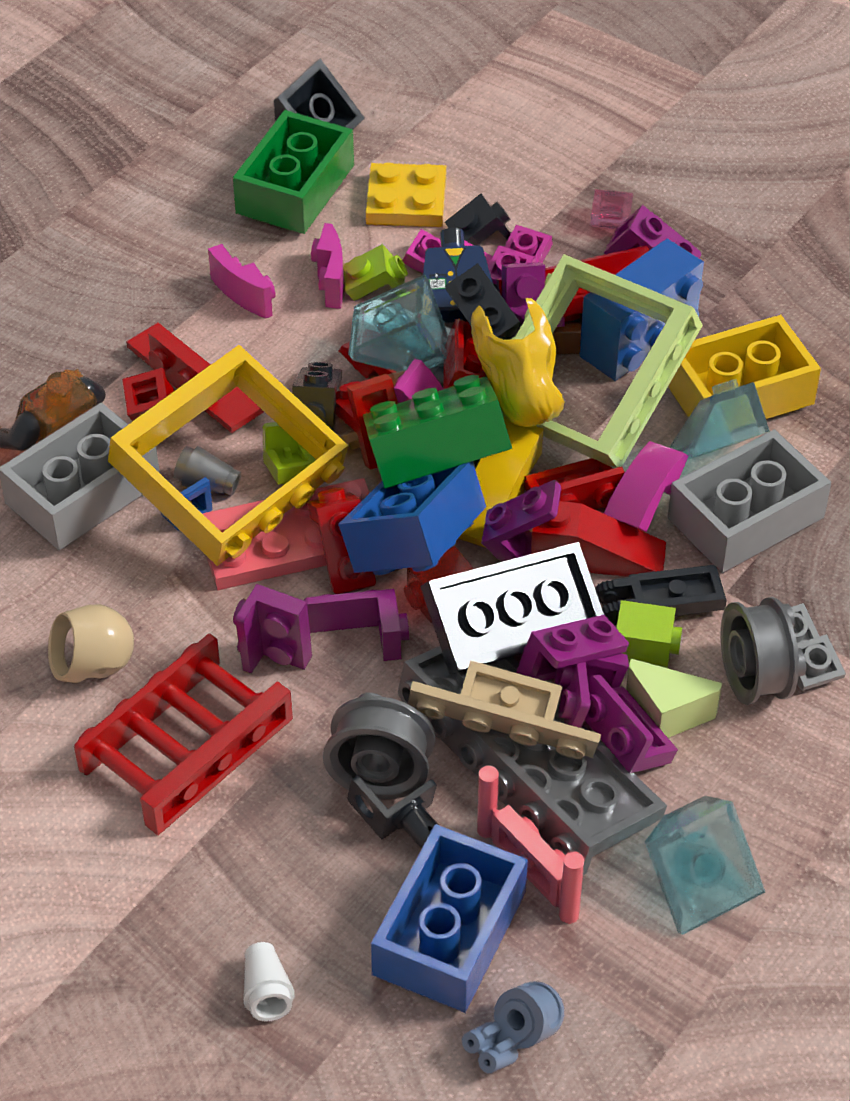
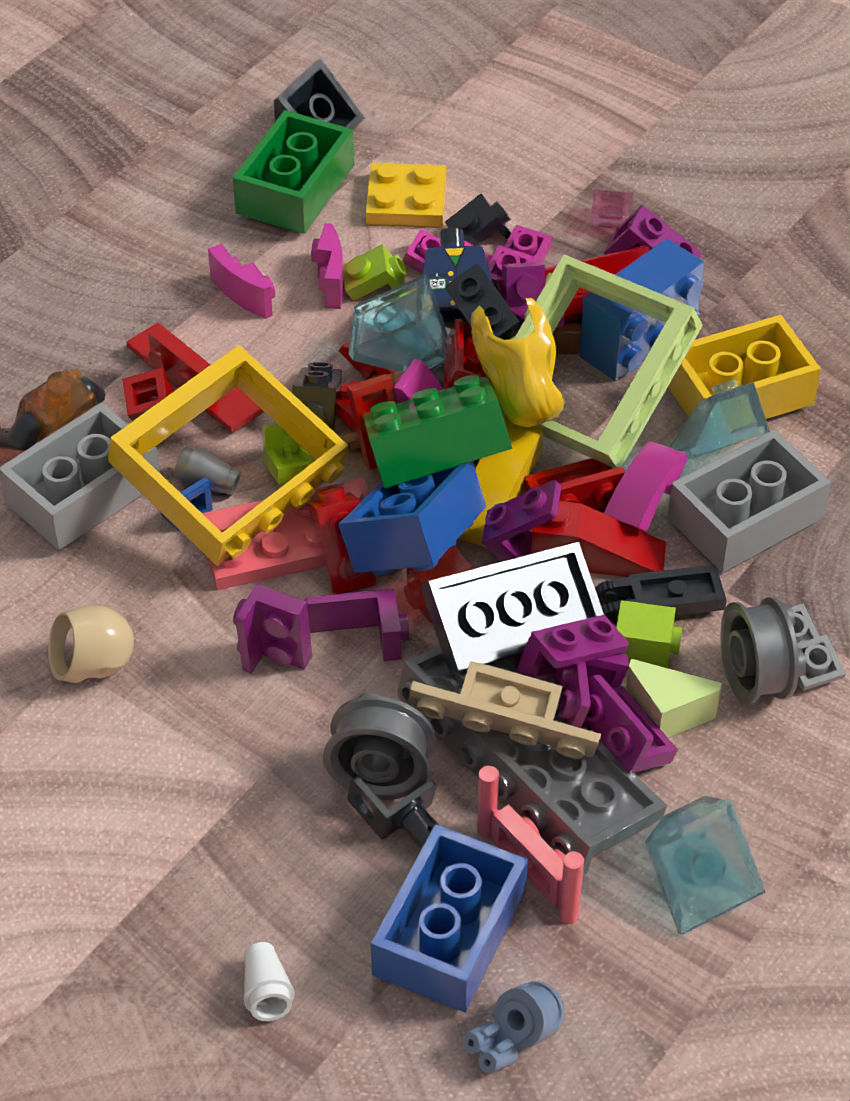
(197, 769): red fence -> none

